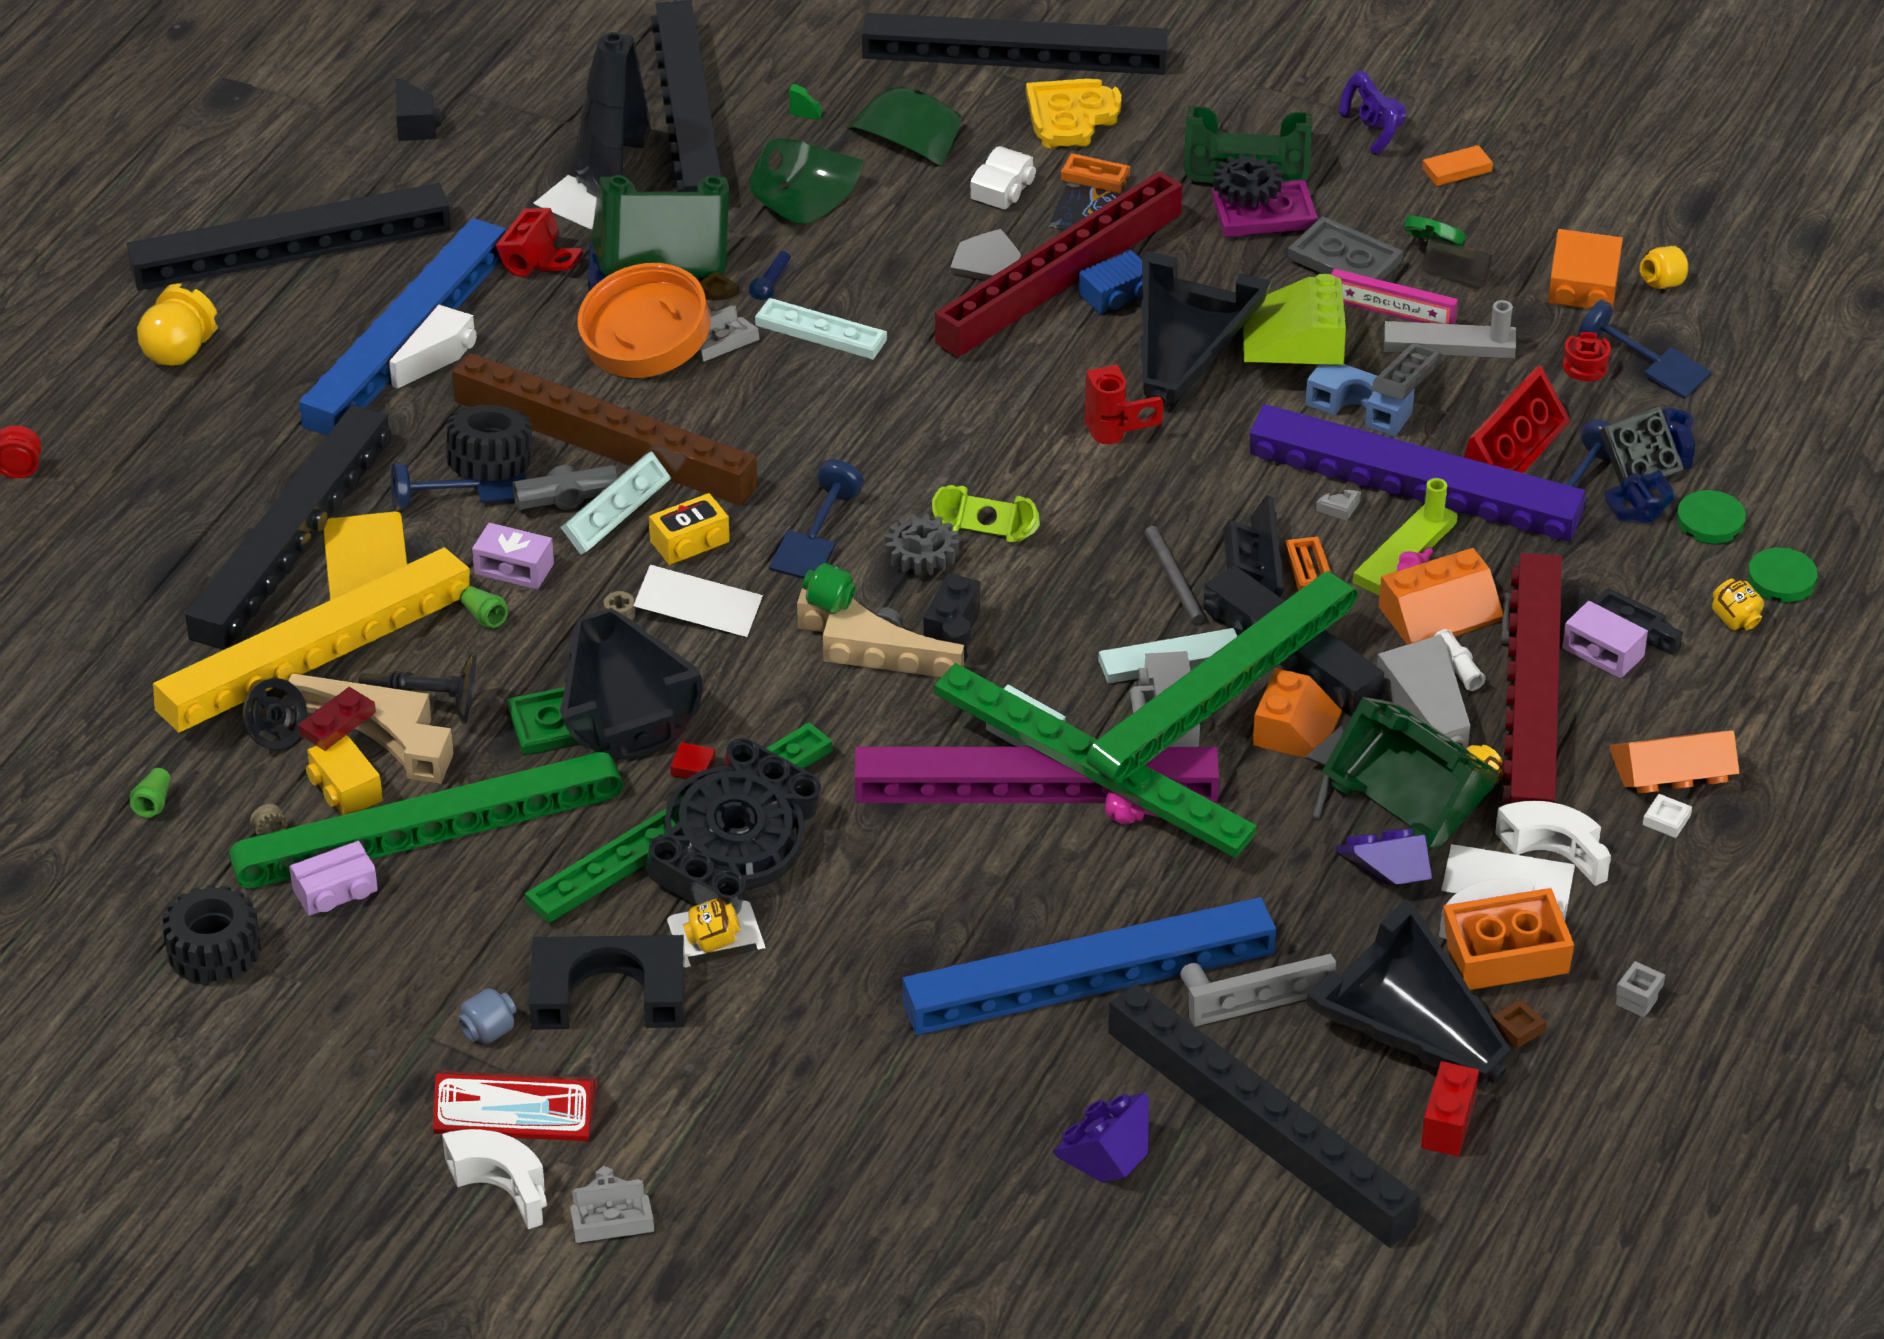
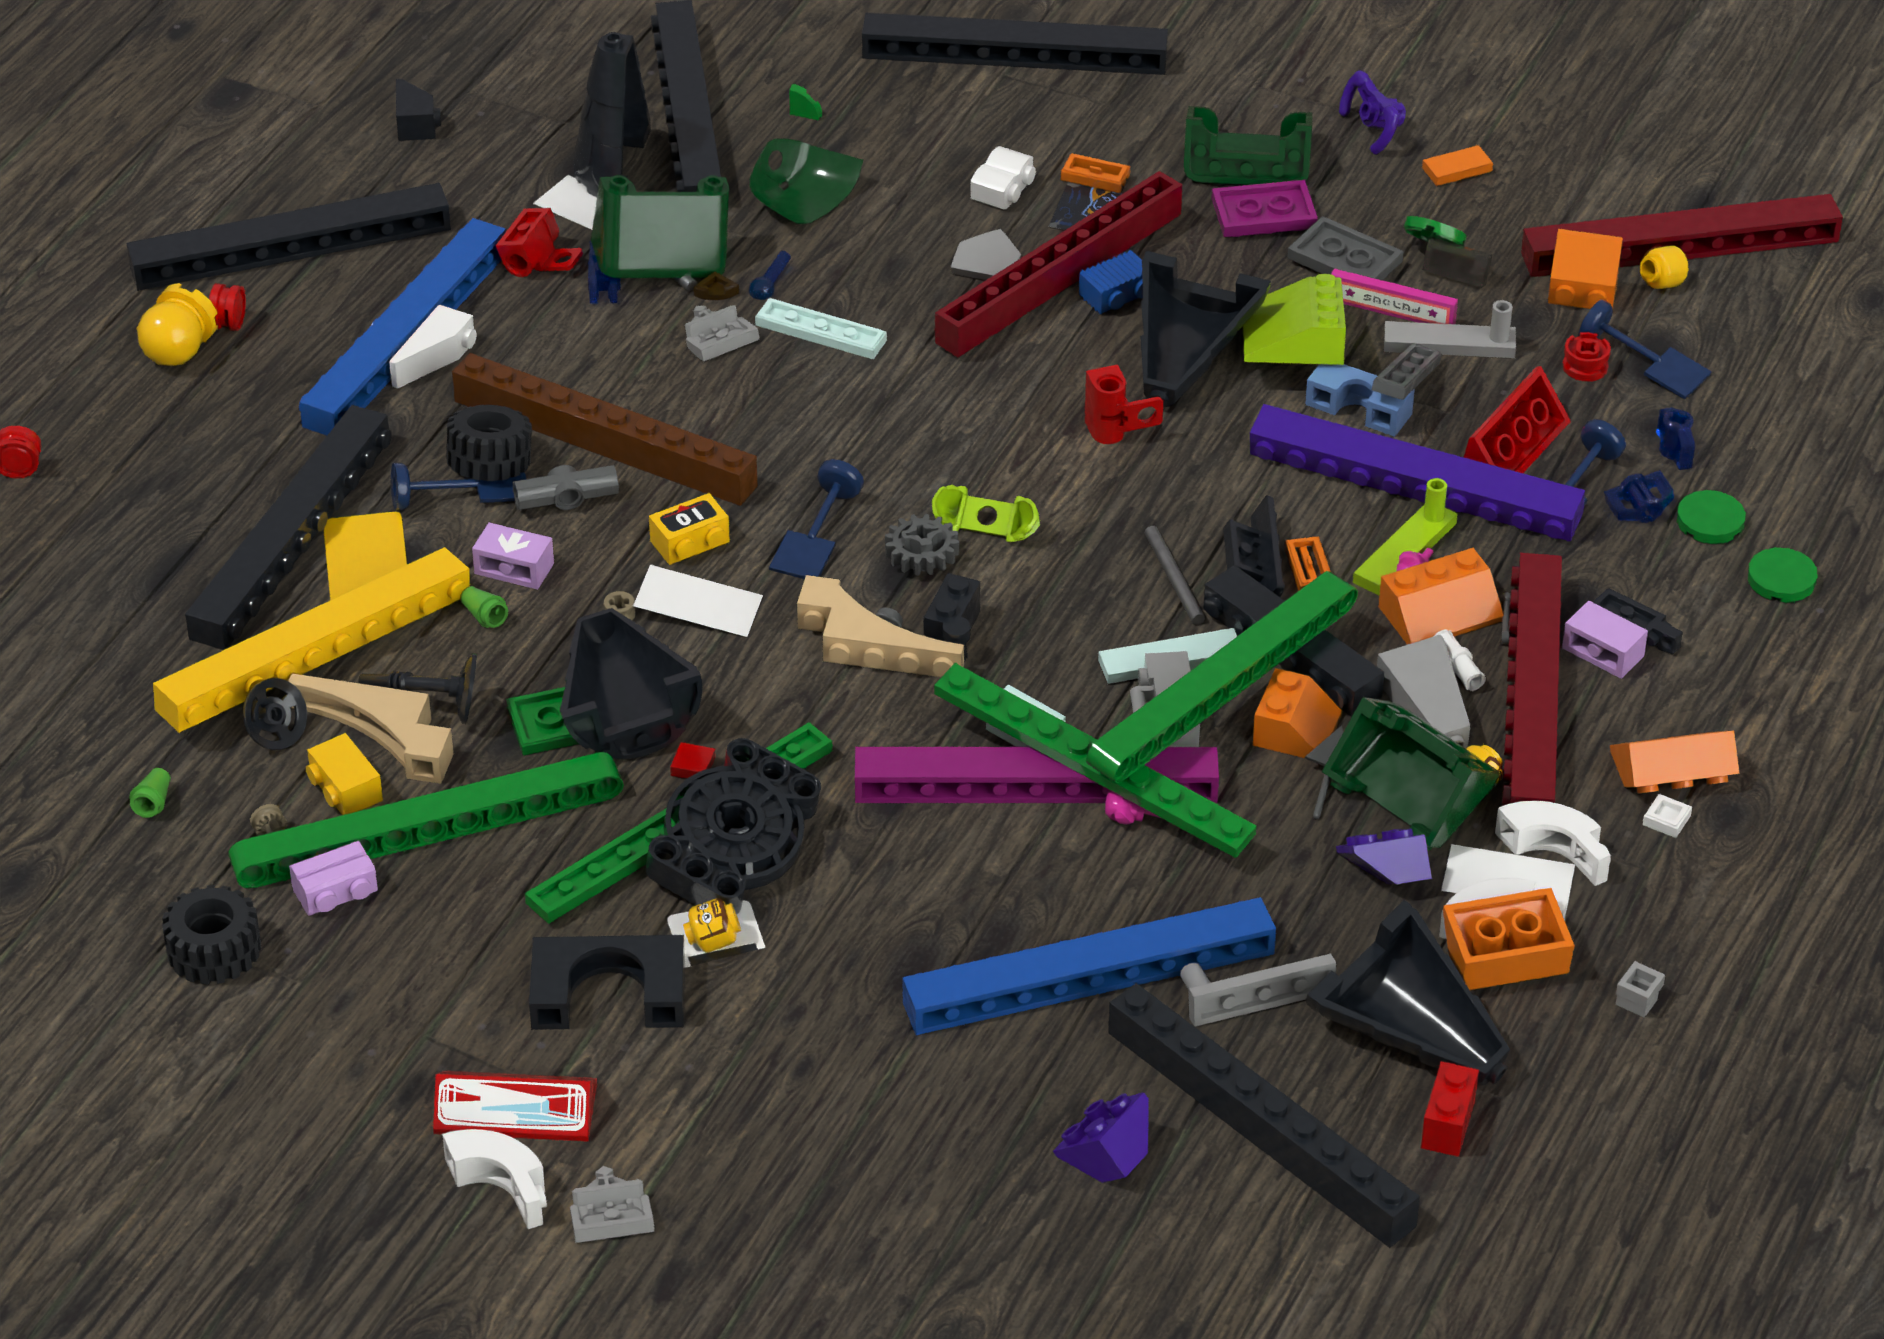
(229, 305): none -> red wheel
(336, 718): dark red plate -> none
(487, 1016): sand blue head -> none
(616, 503): light aqua tile -> none
(644, 320): orange piece -> none
(829, 588): green head -> none
(912, 121): dark green piece -> none
(1069, 110): yellow plate -> none
(1247, 180): black gear -> none
(1339, 505): light grey tile -> none
(1519, 1023): reddish brown plate -> none
(1641, 445): pearl dark grey tile -> none
(1701, 230): none -> dark red brick
(1737, 604): yellow head -> none

